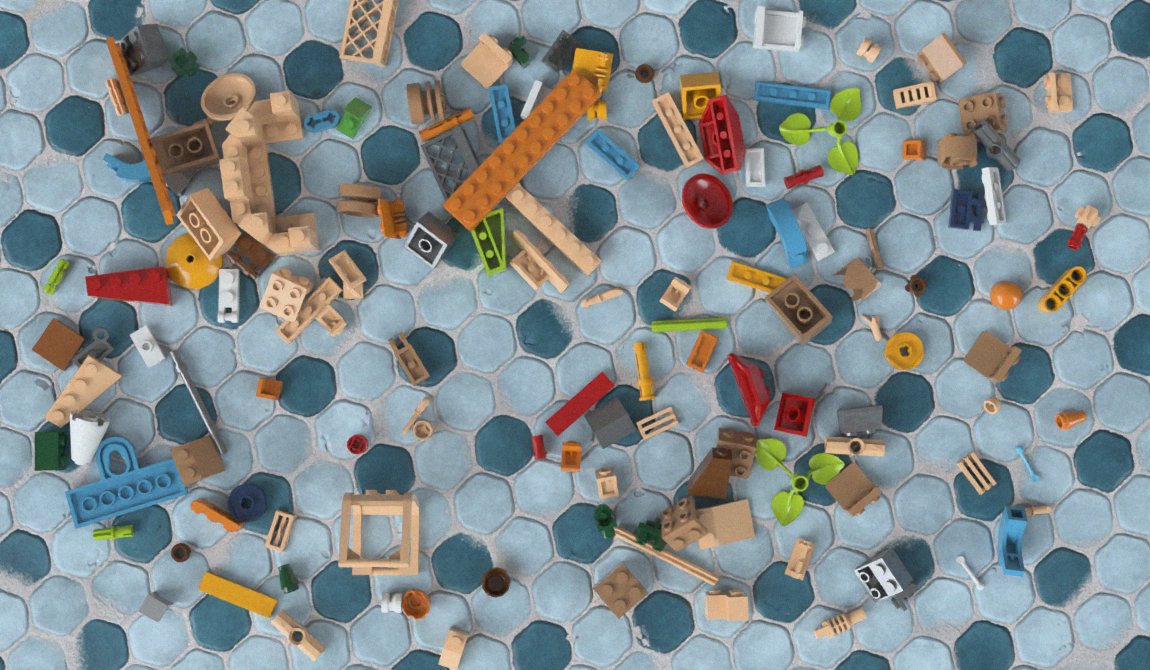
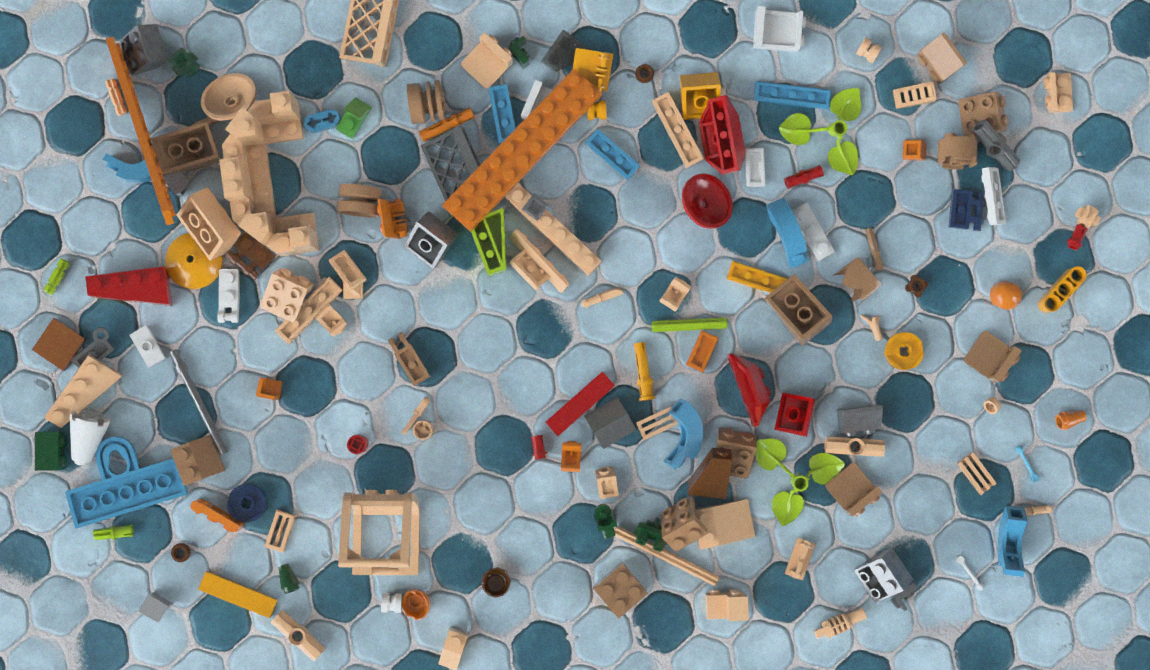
(535, 207): none -> flat silver tile
(691, 433): none -> dark azure arch

